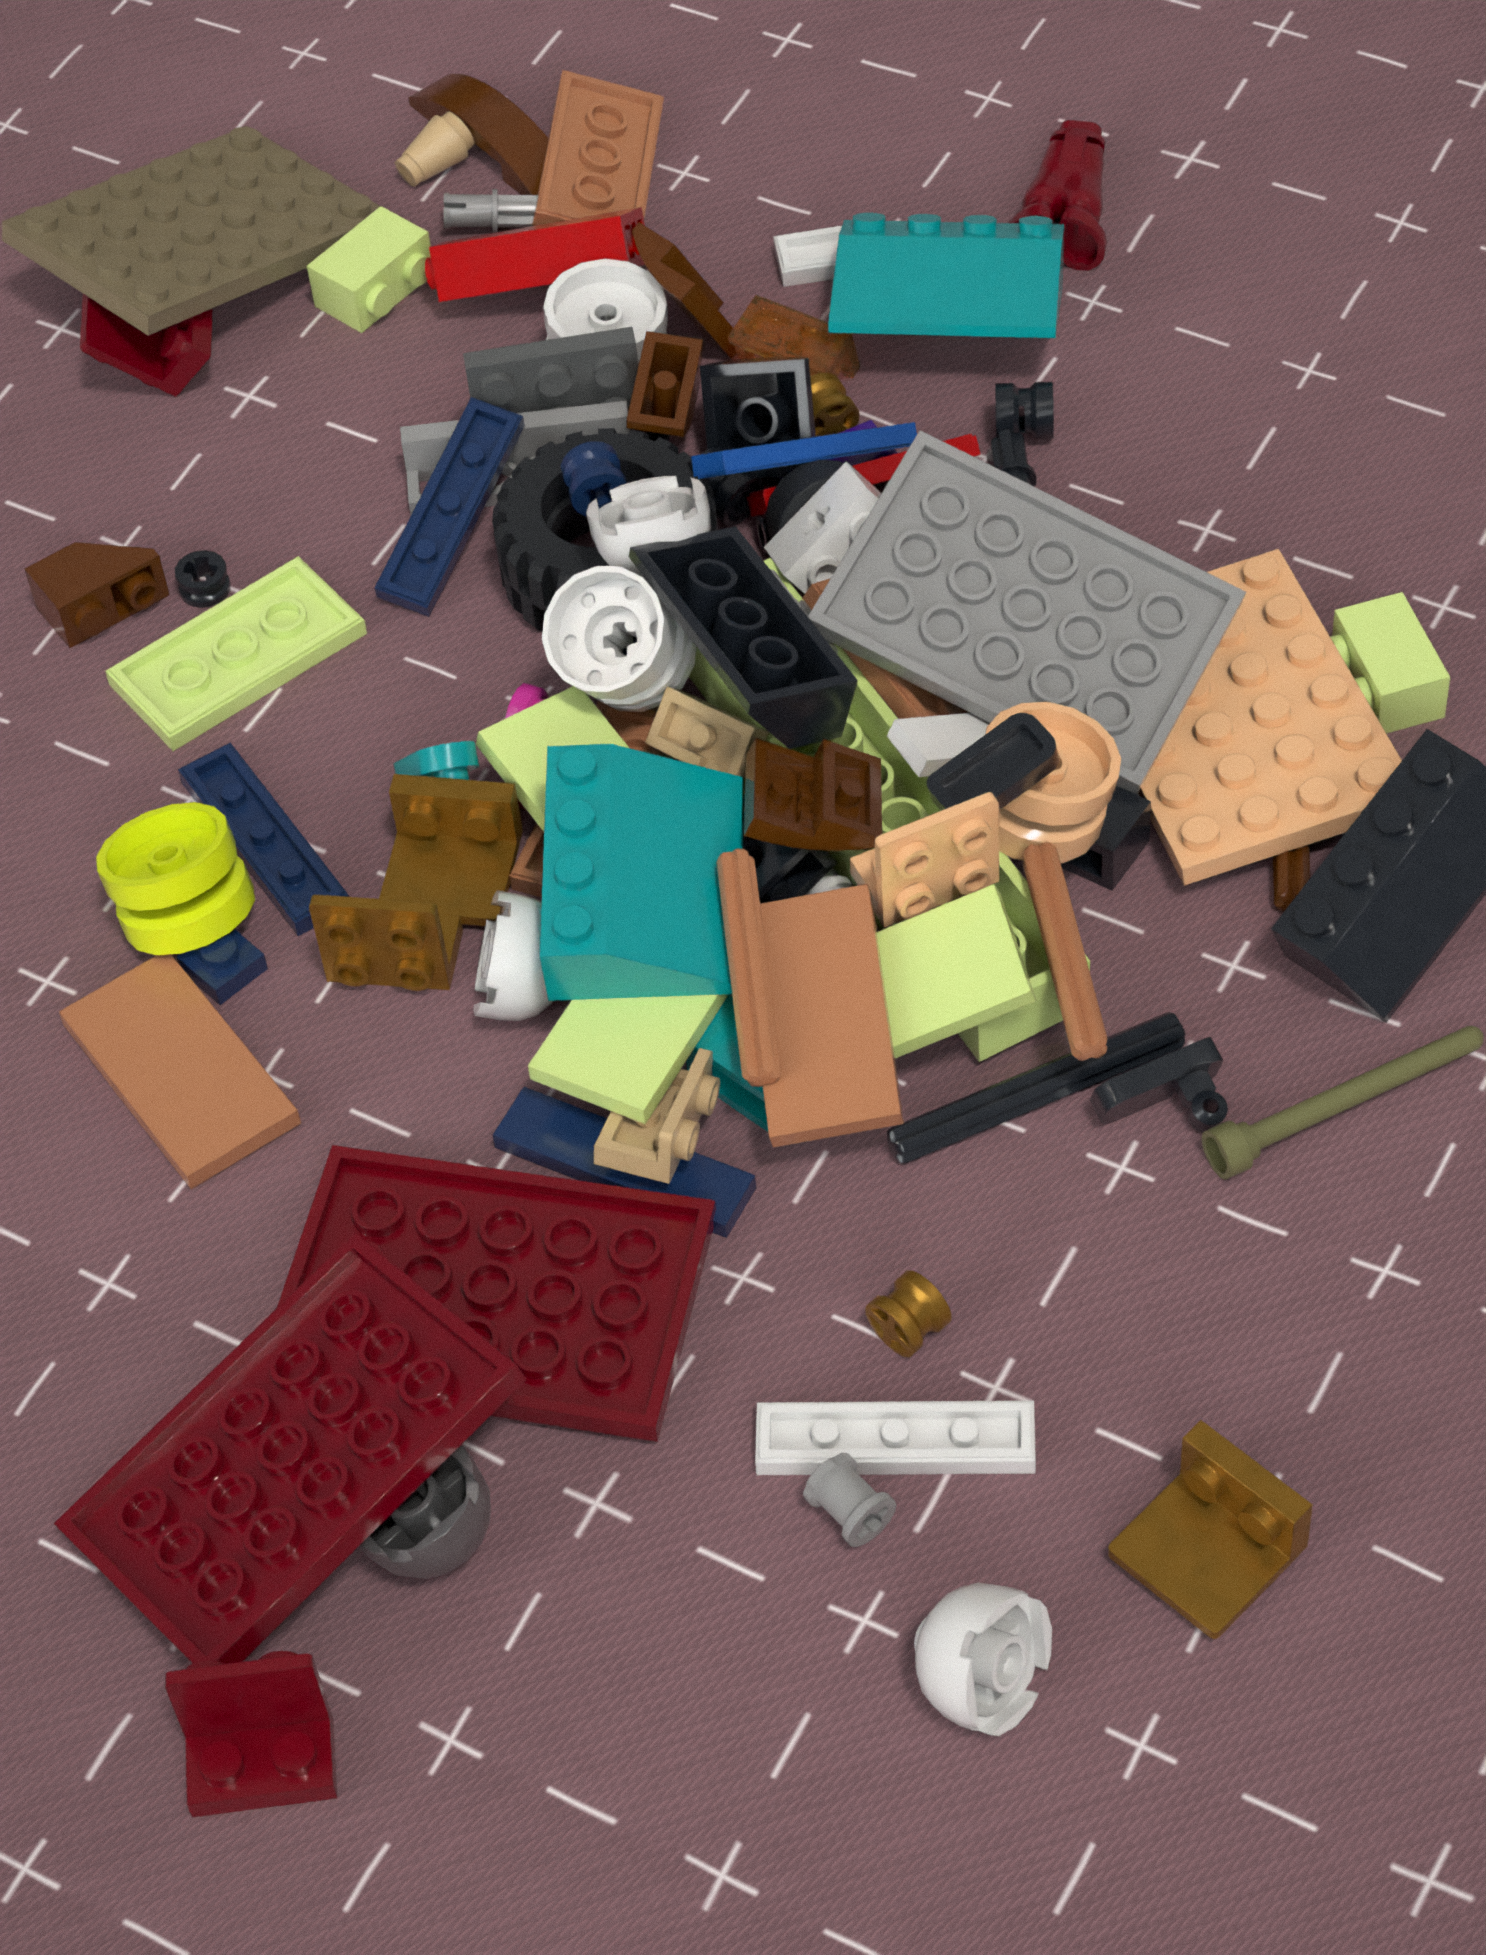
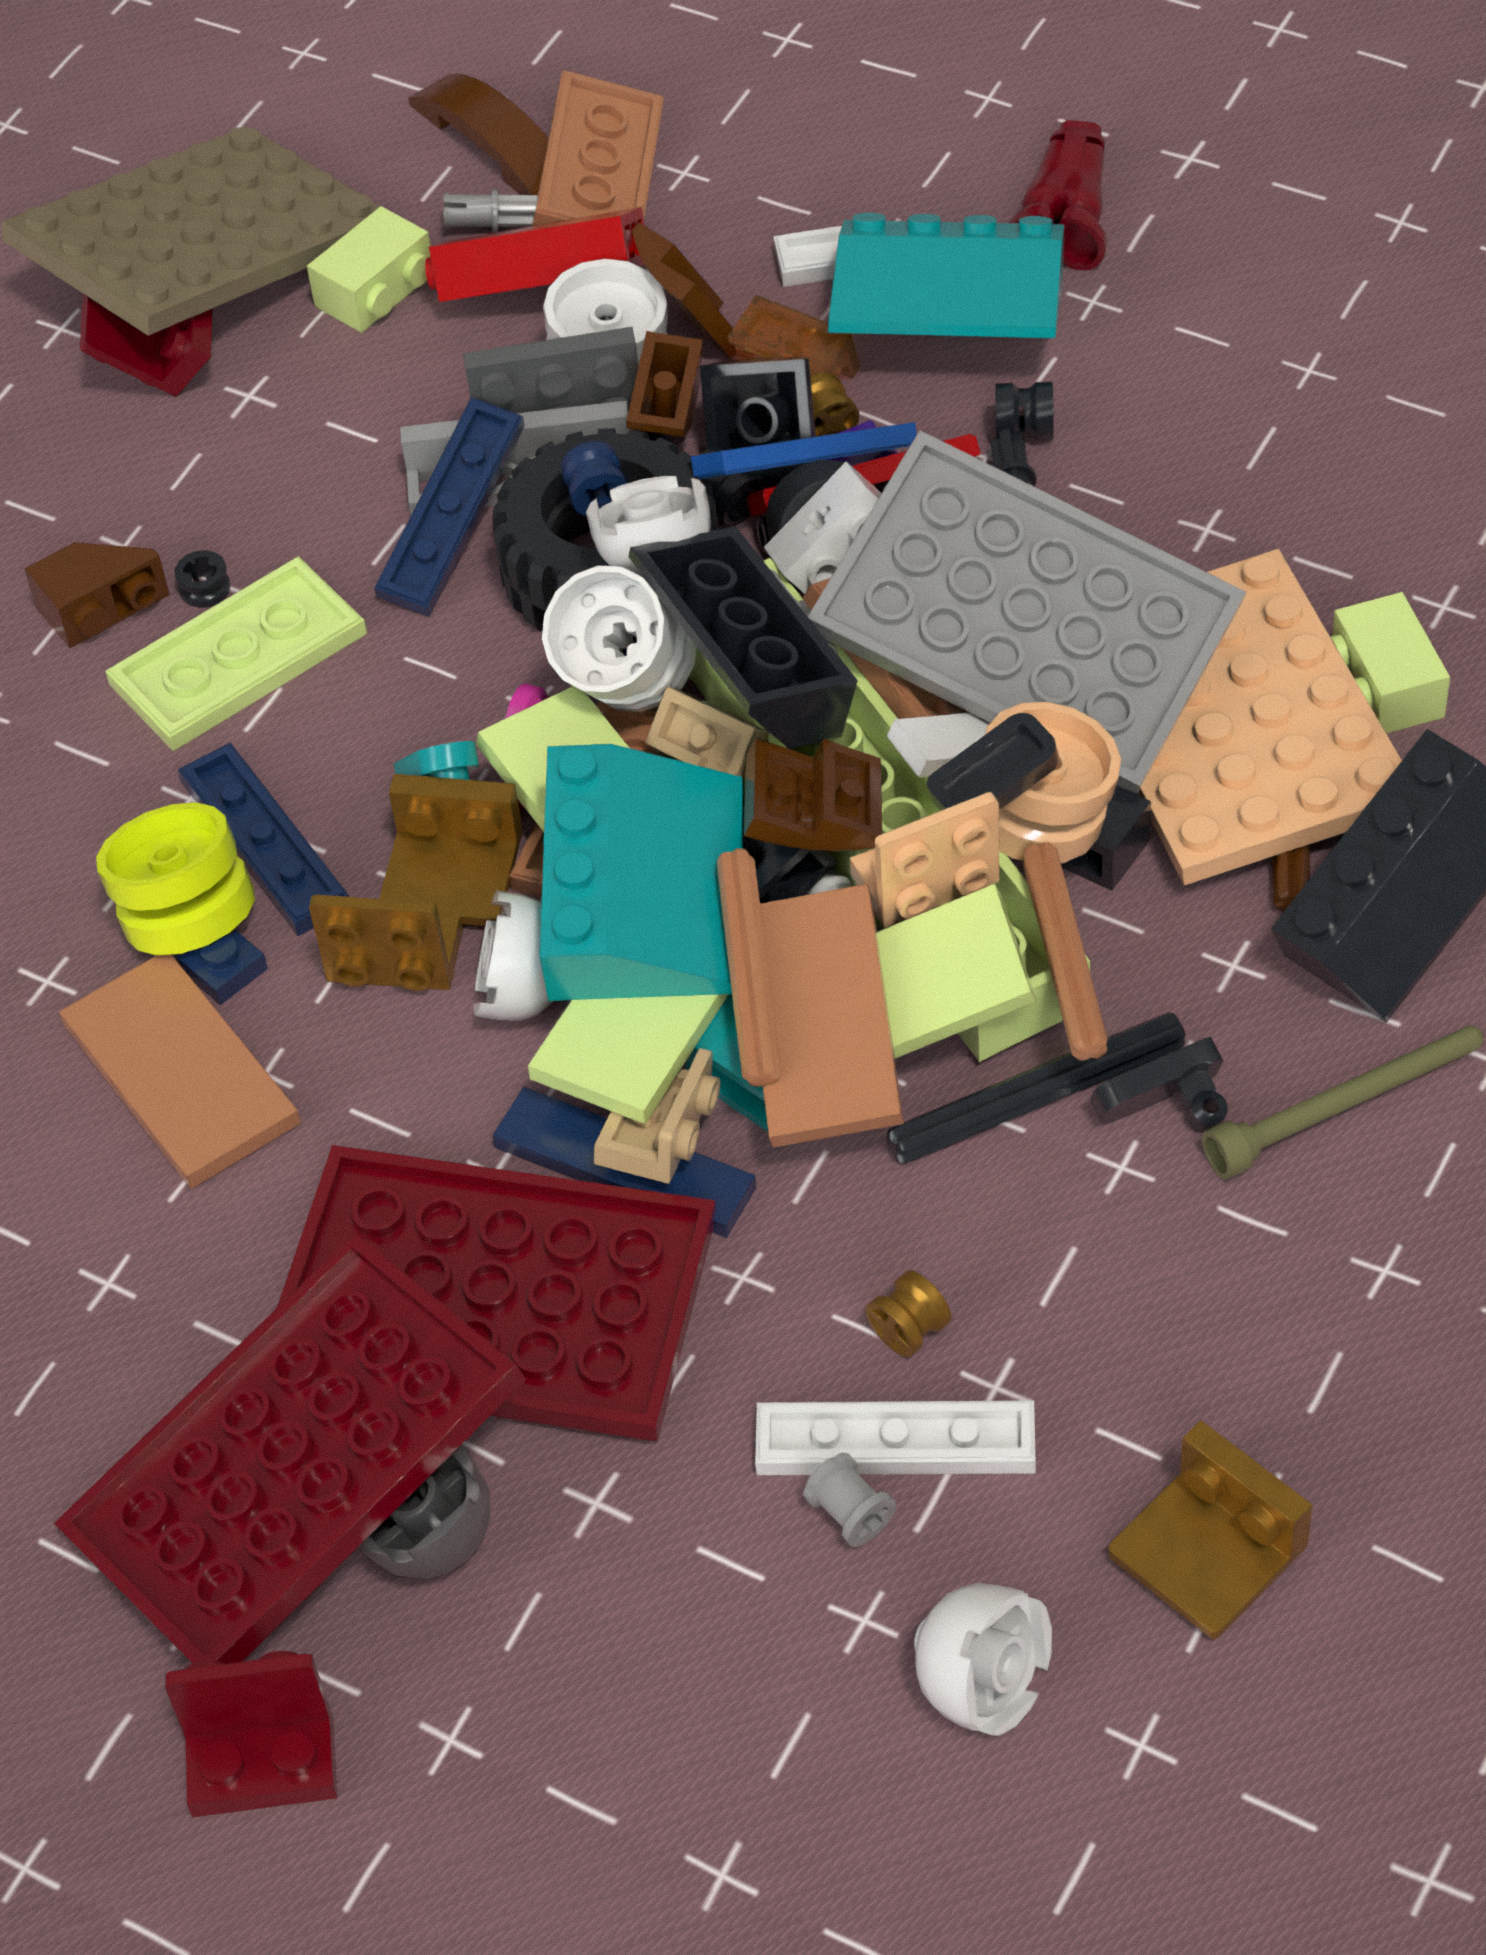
(435, 149): tan cone -> none

